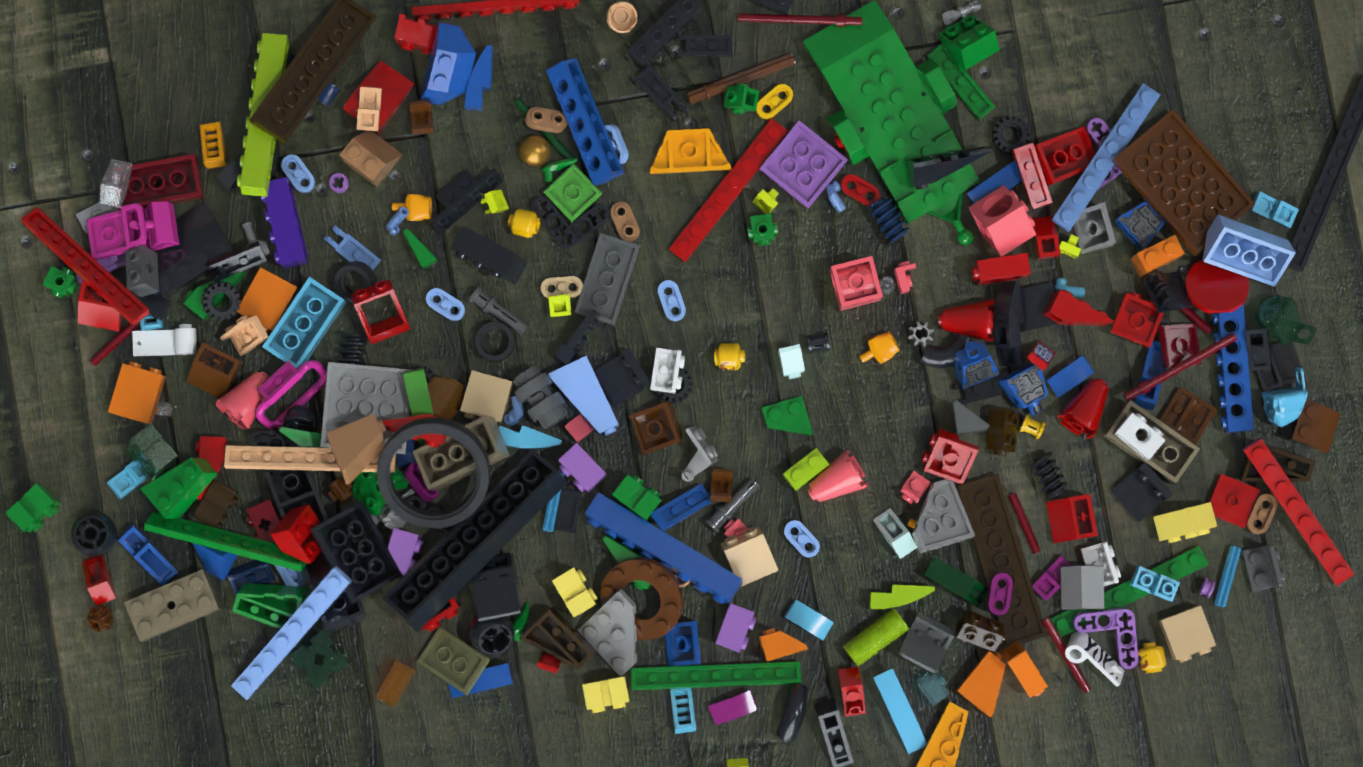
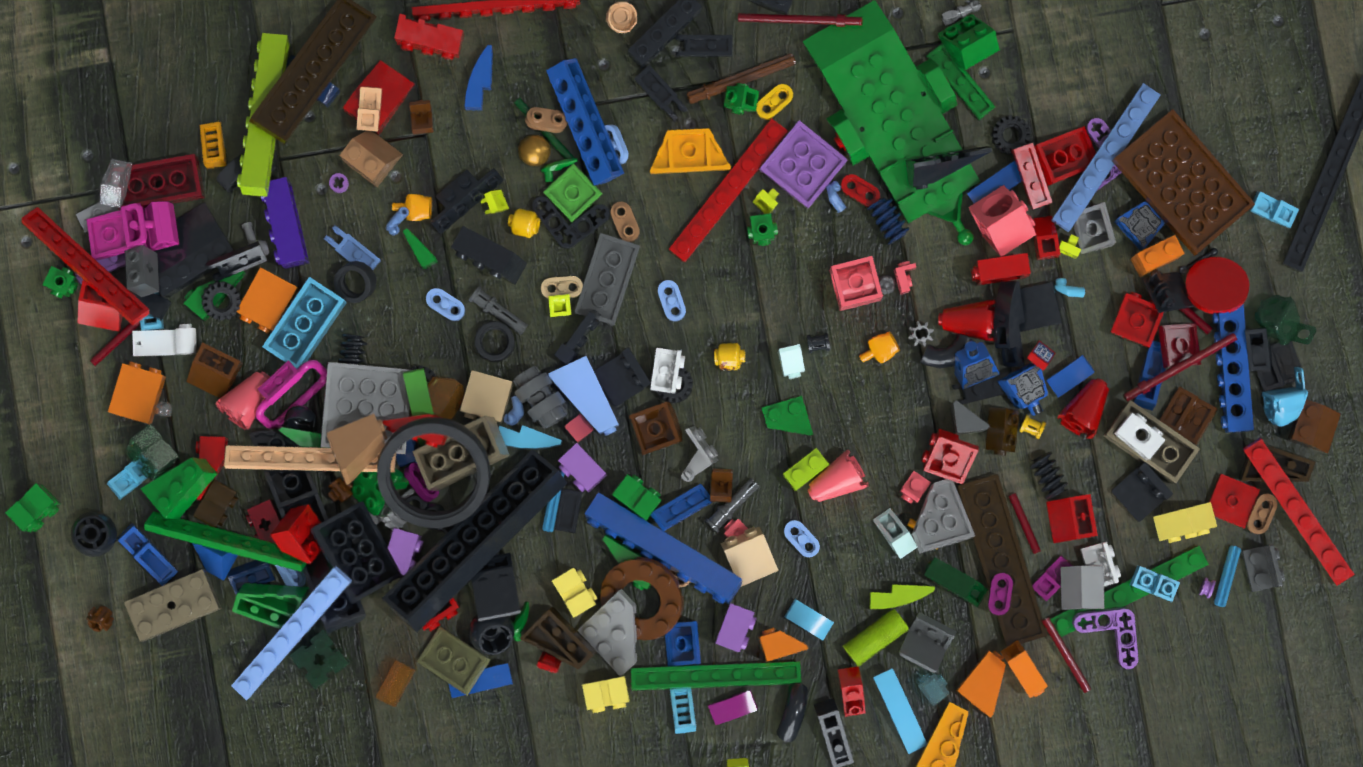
(98, 580): red slope -> none
(246, 334): light nougat bracket -> none
(298, 174): light blue plate -> none
(385, 328): red window -> none
(448, 65): blue wedge -> none
(980, 630): dark brown brick -> none
(1070, 311): red slope -> none
(1083, 646): white door -> none
(1151, 658): yellow head -> none
(1187, 634): tan piece -> none
(1247, 250): light blue slope -> none

